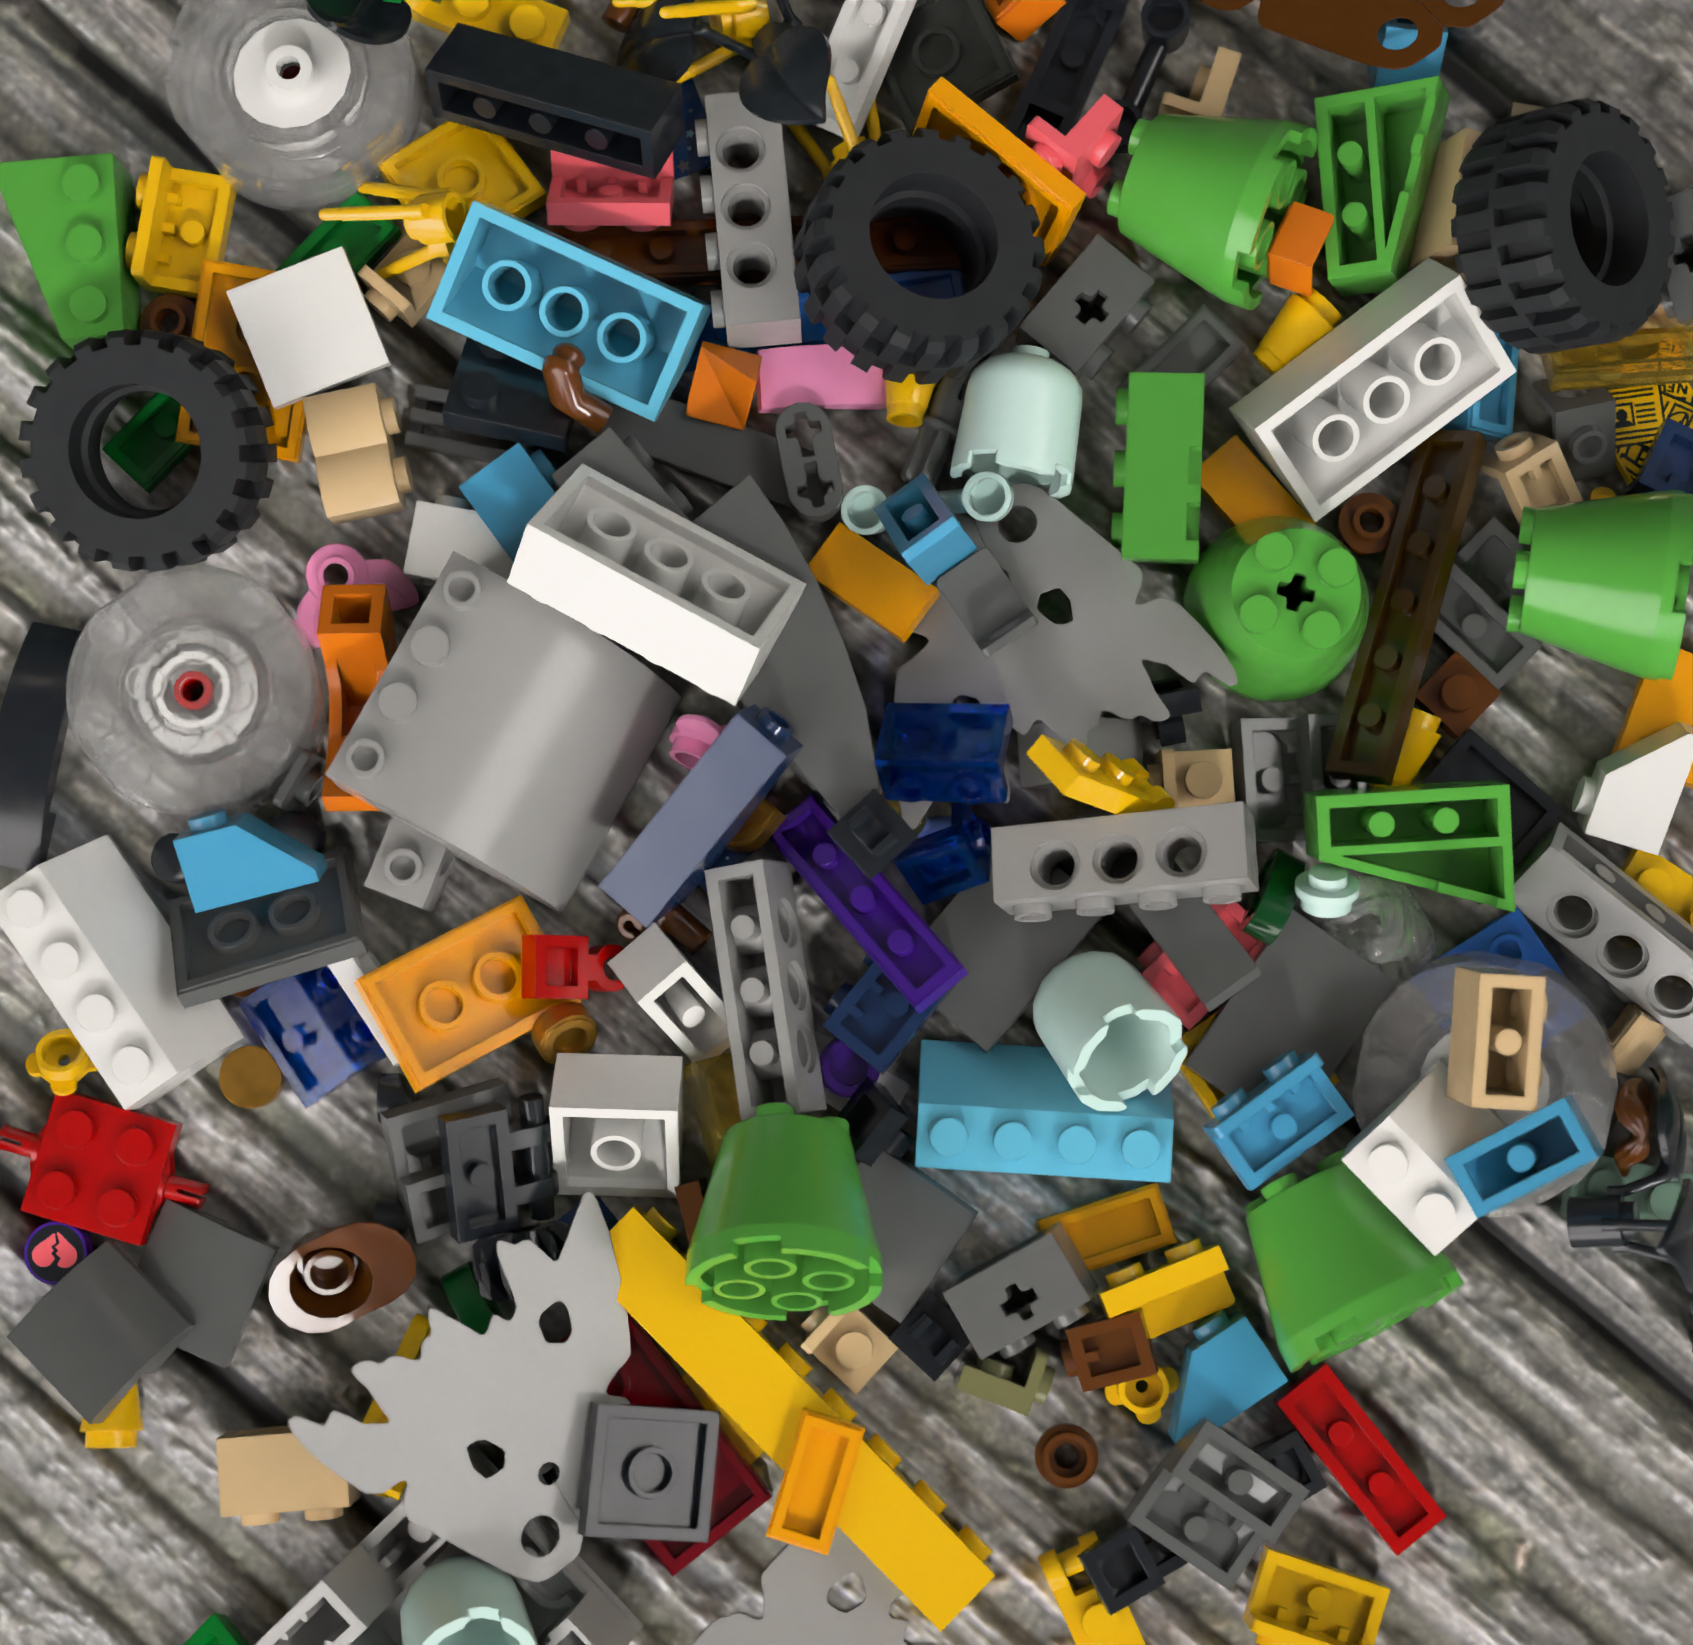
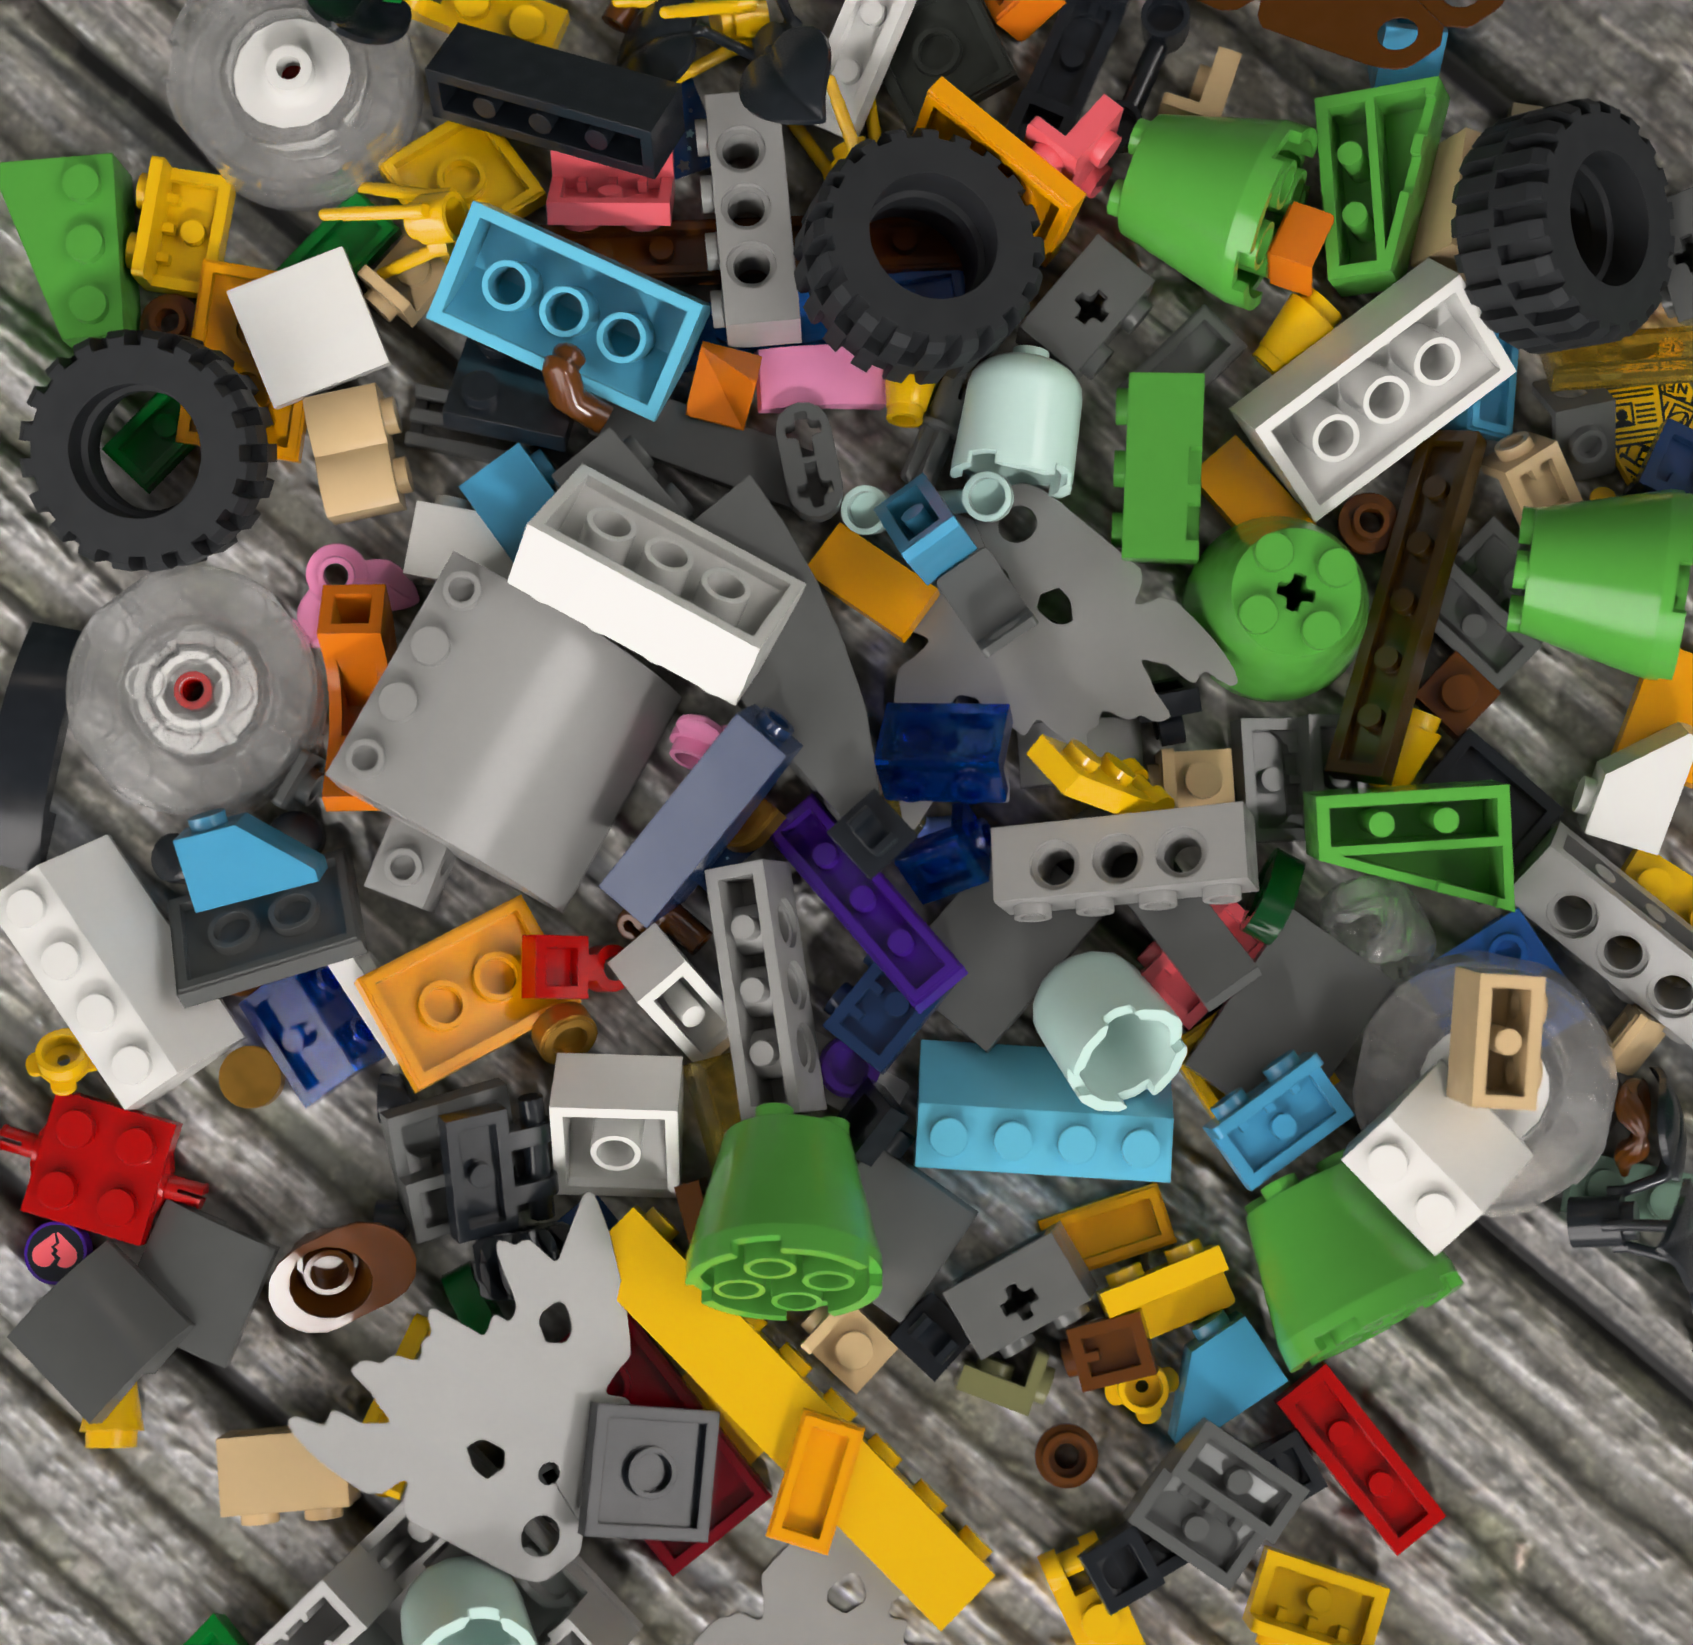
(1327, 890): light aqua plate -> none
(1524, 1156): dark azure slope -> none

